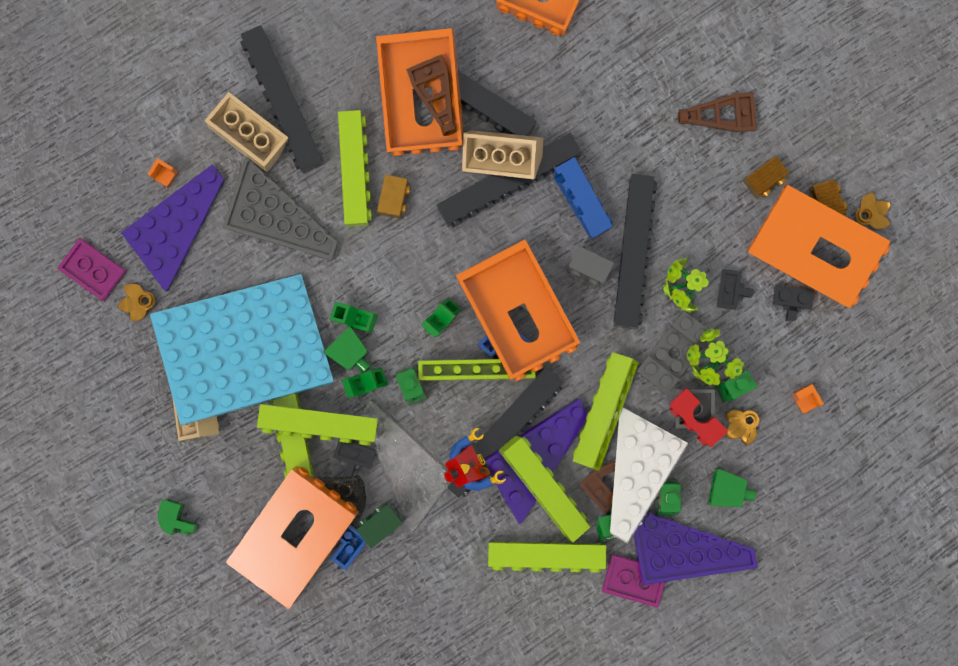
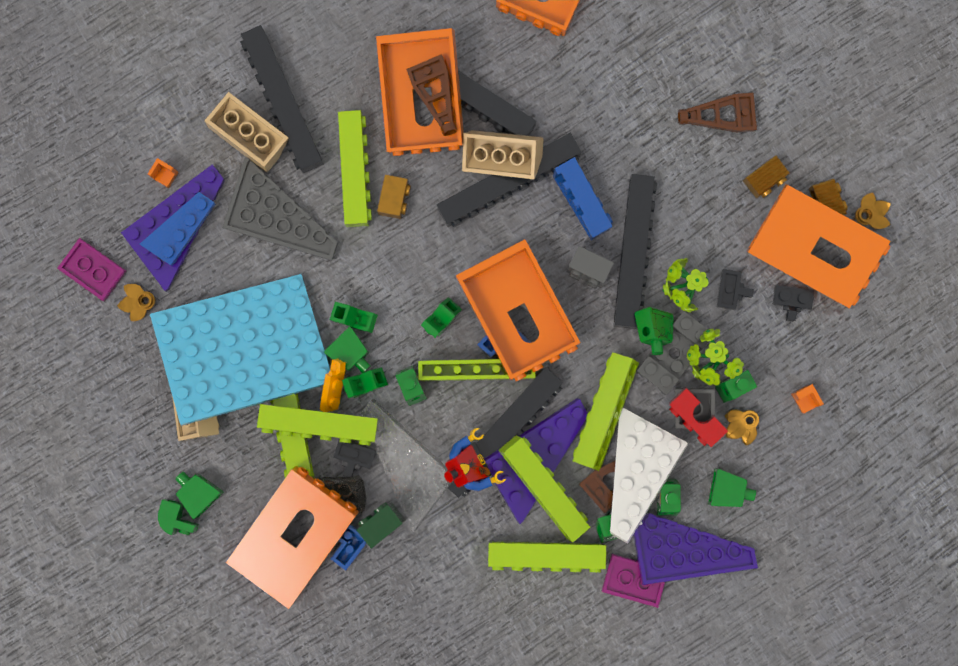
(176, 232): none -> blue wing
(196, 493): none -> green torso
(333, 386): none -> light orange hinge
(654, 328): none -> green torso

